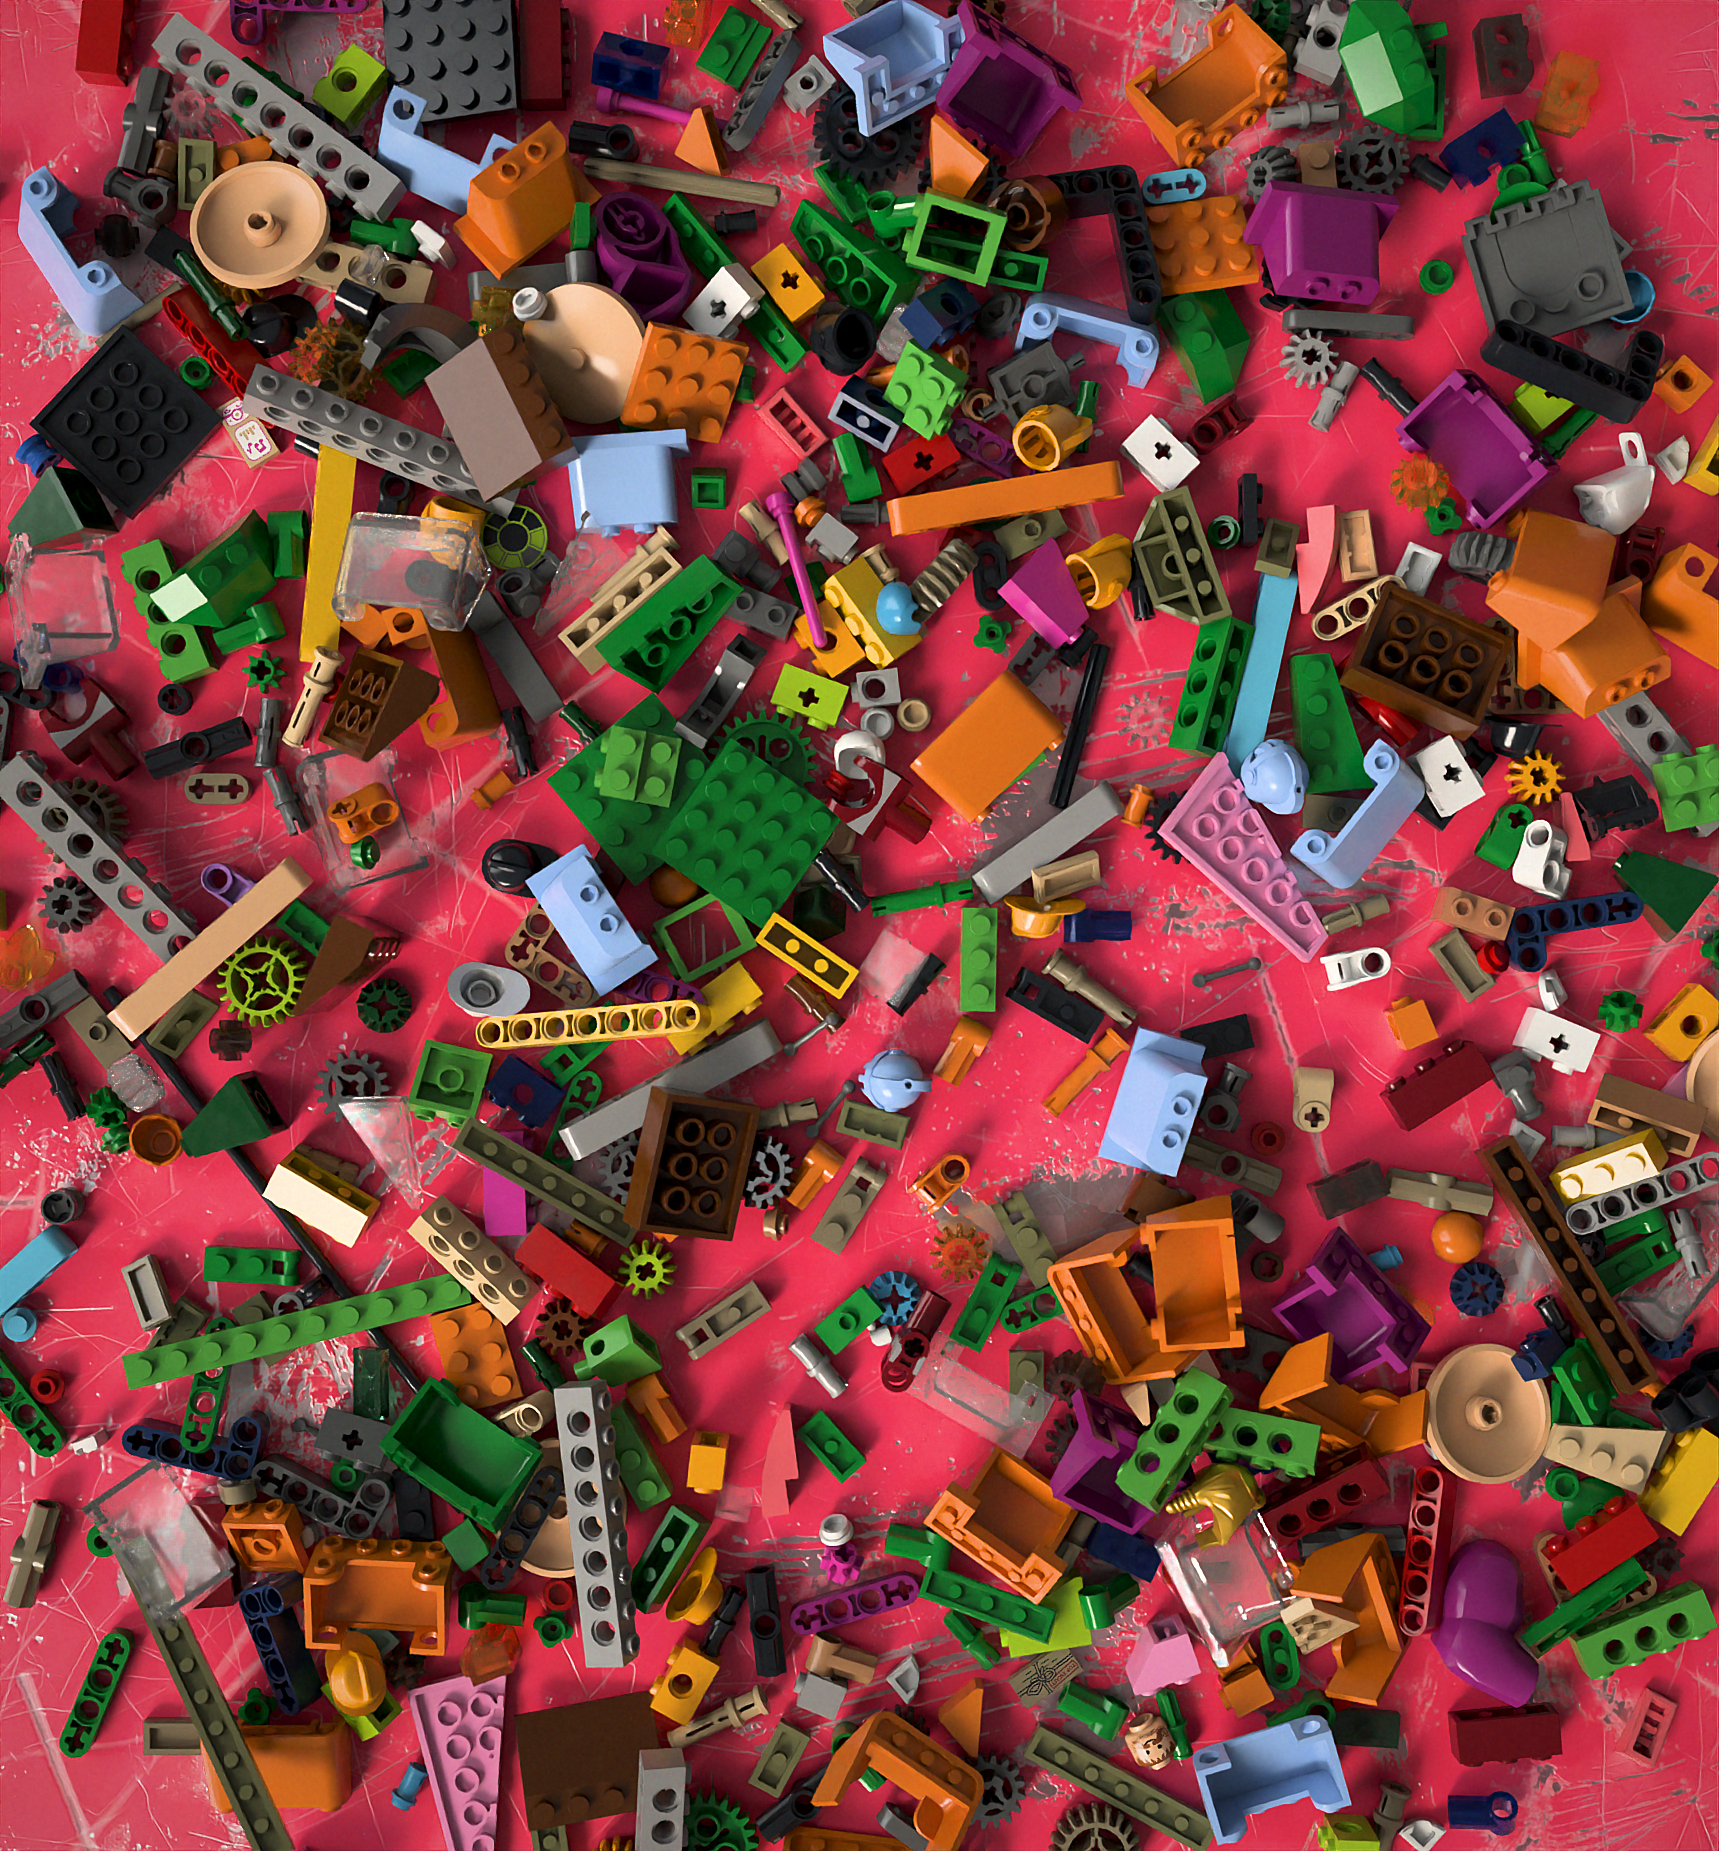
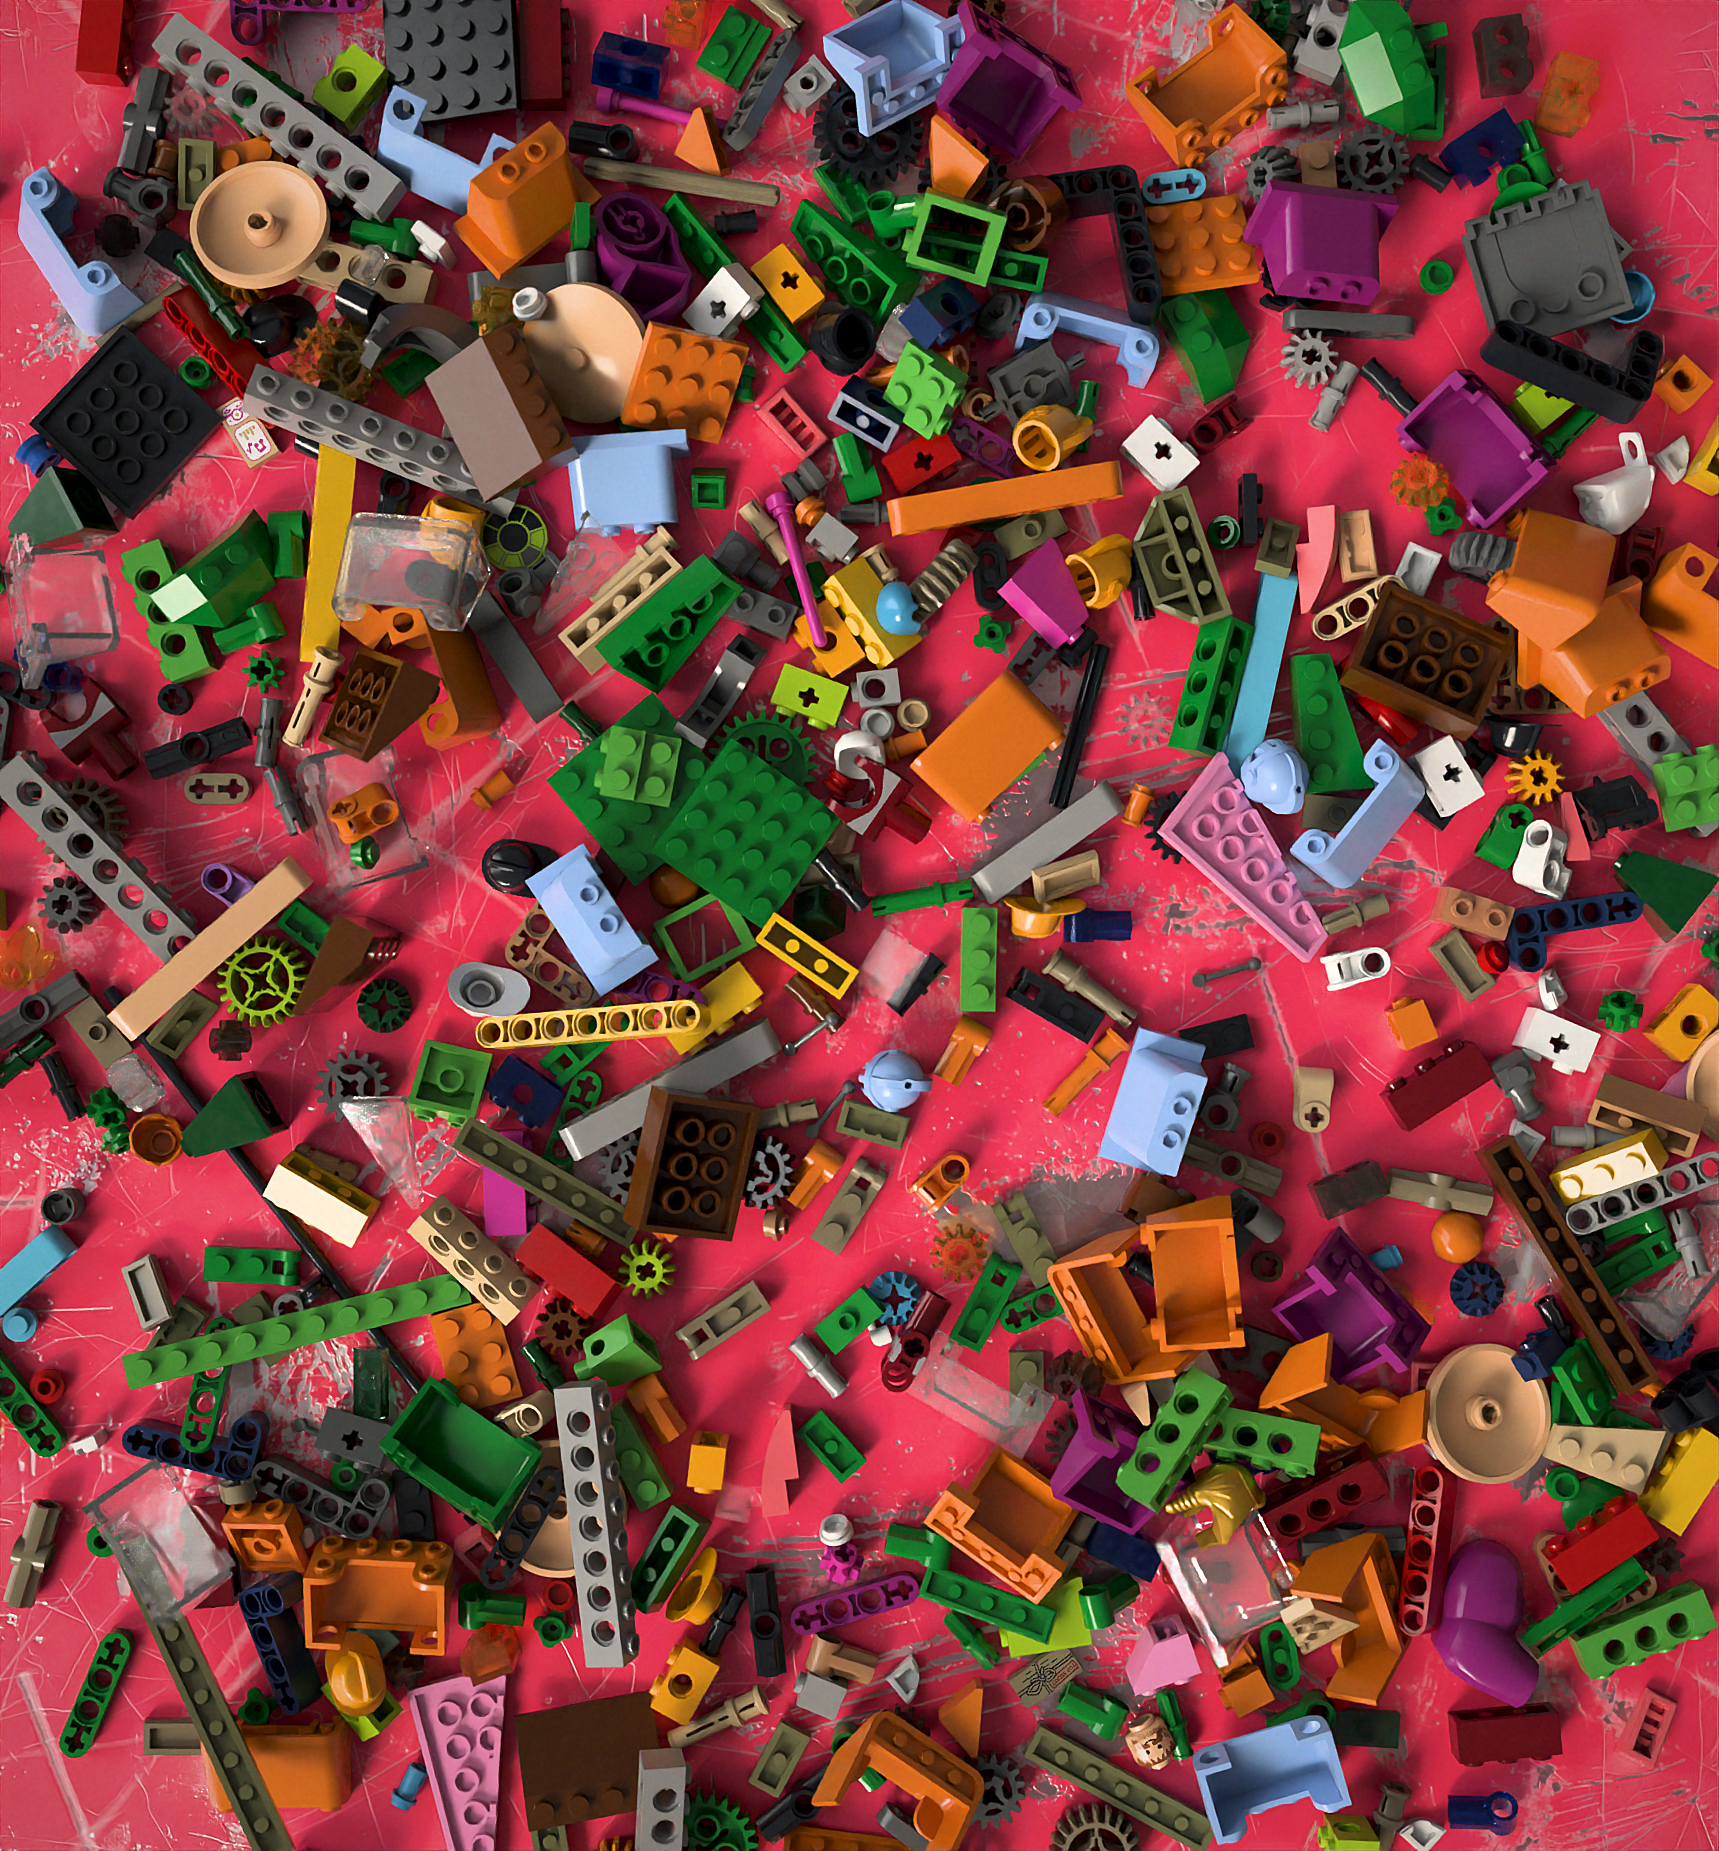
(467, 1544): green slope -> none
(519, 742): black pin -> none
(905, 745): none -> orange pin

